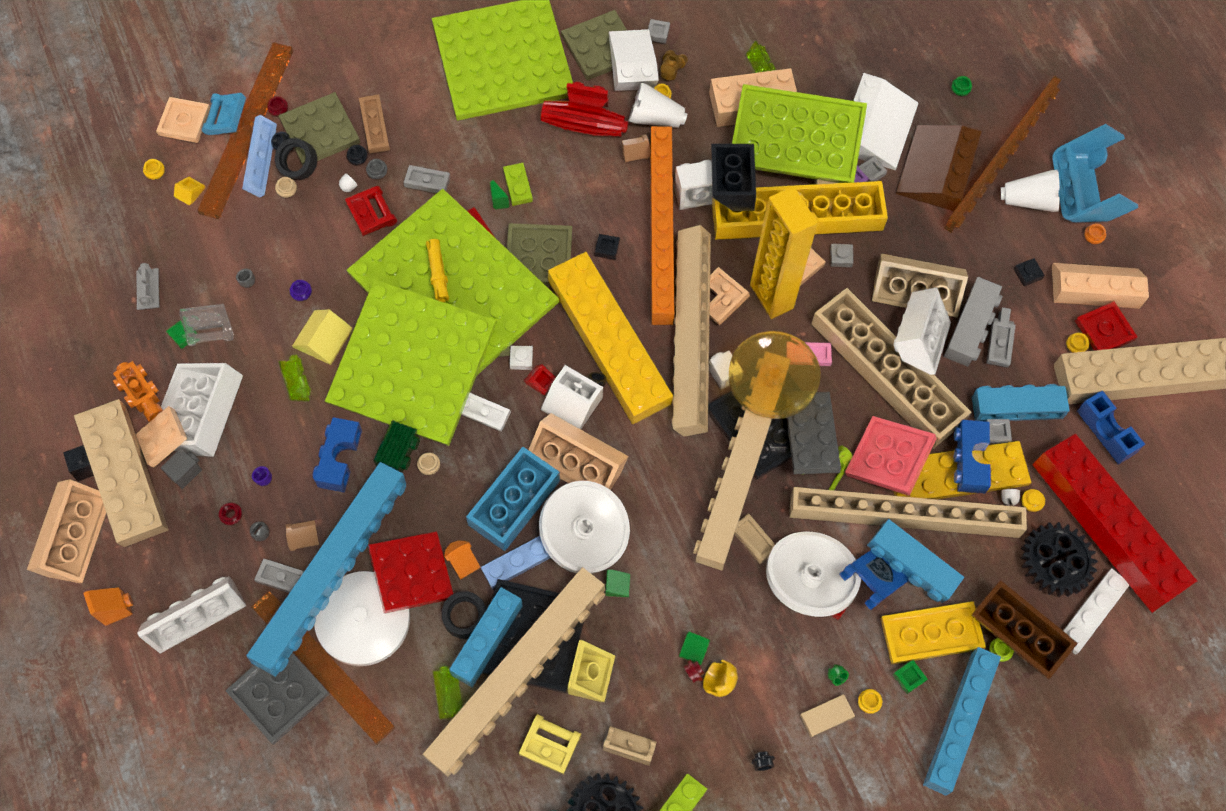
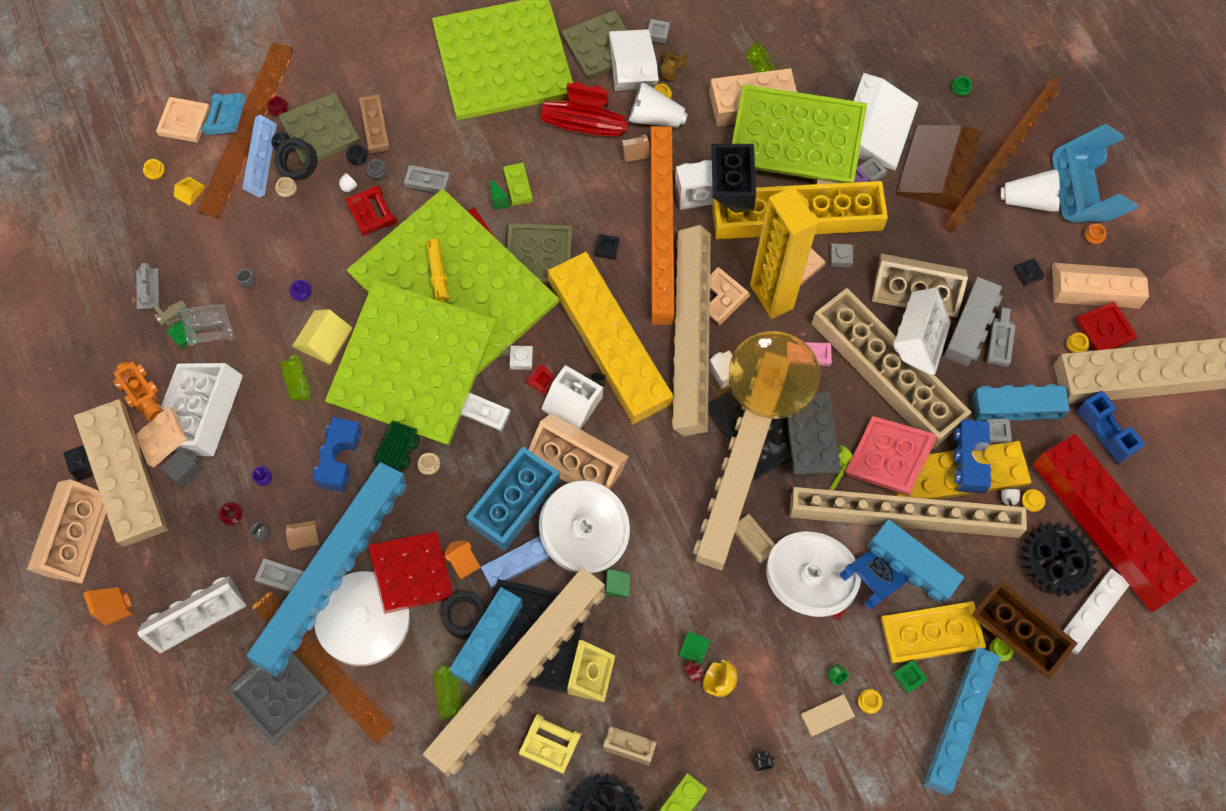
(171, 315): none -> dark tan bracket

